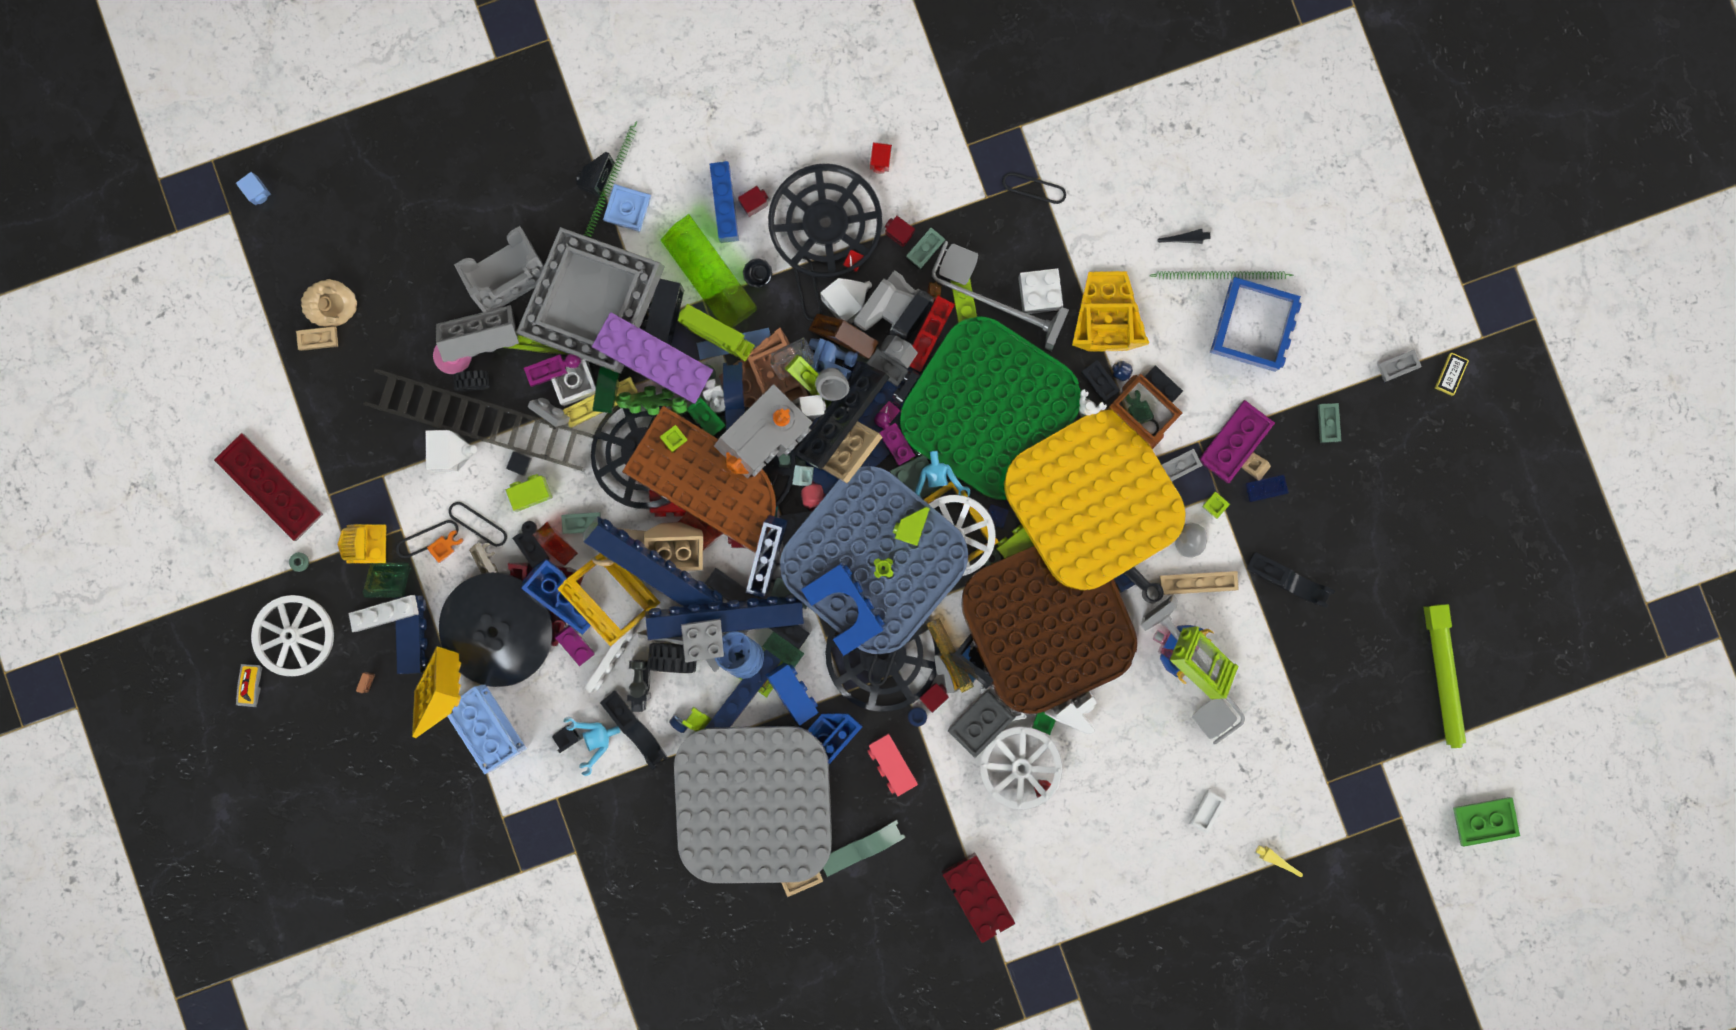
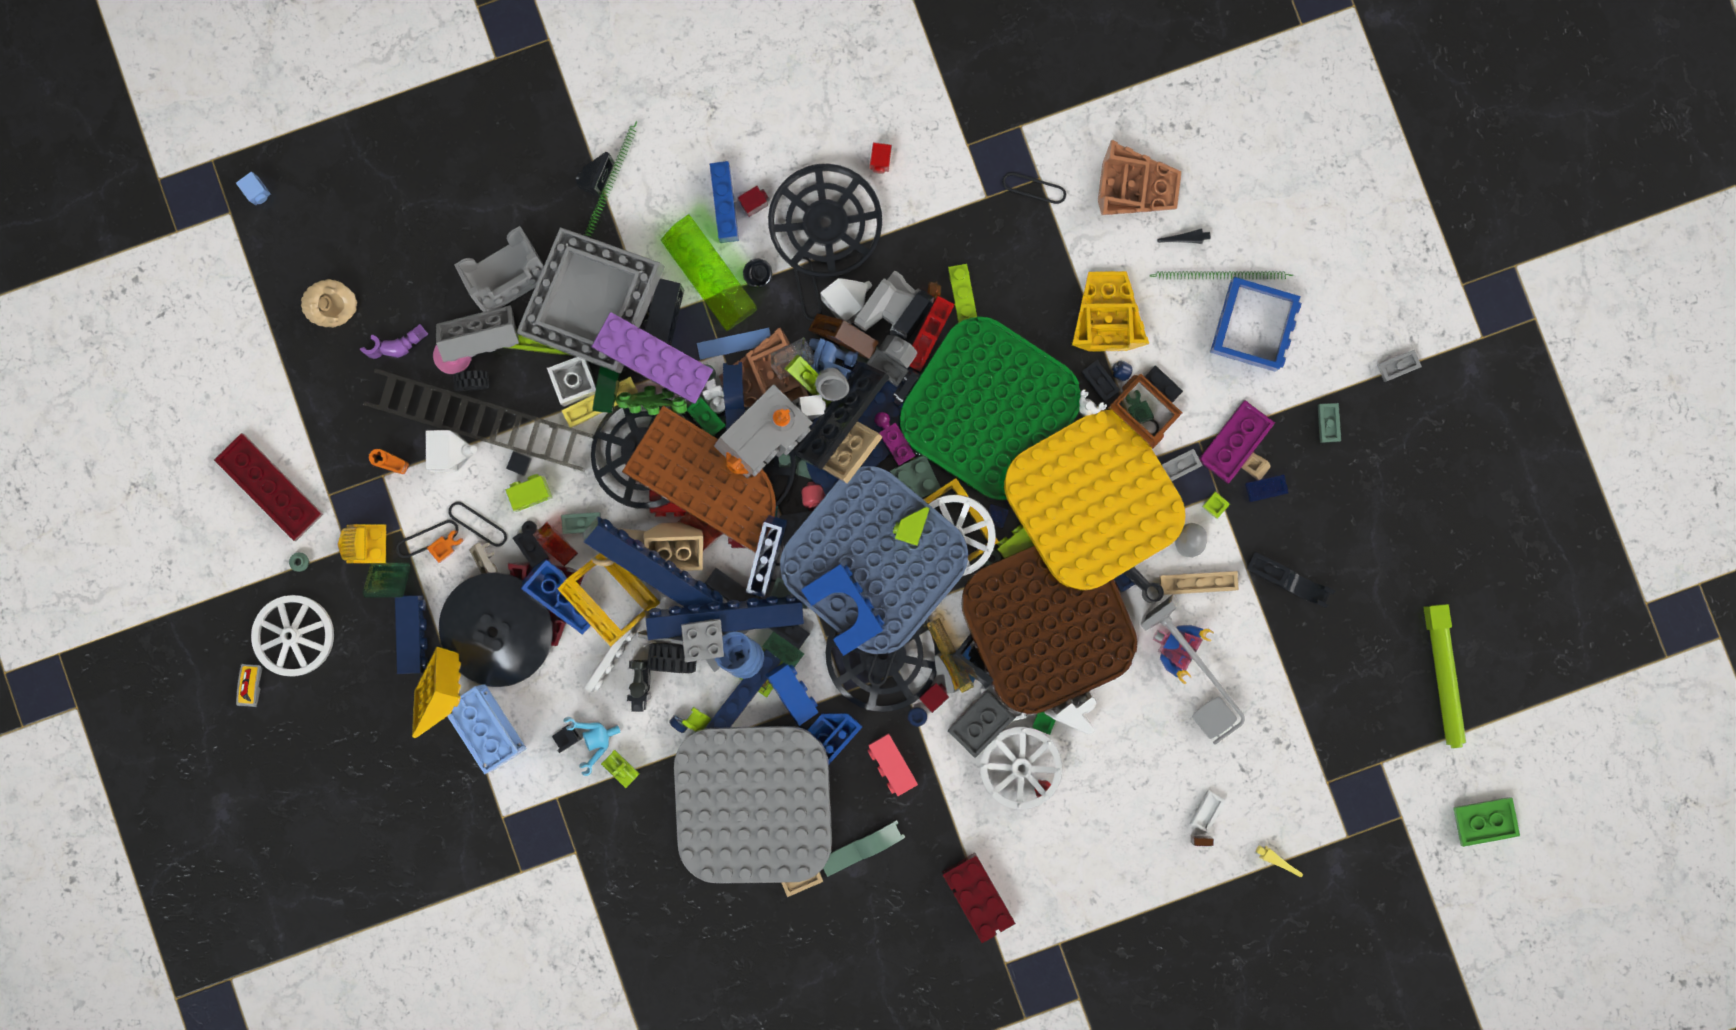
(317, 338): tan plate -> none
(365, 682): nougat tile -> none
(383, 613): white plate -> none
(389, 461): none -> orange piece
(397, 347): none -> medium lavender piece
(549, 412): light grey plate -> none
(550, 369): magenta plate -> none
(574, 645): magenta plate -> none
(620, 768): none -> lime hips
(627, 208): light blue tile -> none
(634, 729): black piece -> none
(673, 438): lime plate -> none
(715, 332): lime door -> none
(803, 475): light aqua plate -> none
(852, 258): red sticker -> none
(888, 568): lime plate -> none
(891, 410): dark pink sticker -> none
(899, 230): dark red brick -> none
(925, 248): sand green plate -> none
(937, 475): medium azure piece -> none
(959, 266): light grey piece -> none
(1040, 291): white brick -> none
(1136, 183): none -> nougat wedge
(1202, 841): none -> reddish brown tile
(1203, 663): lime door -> none
(1451, 374): tile -> none

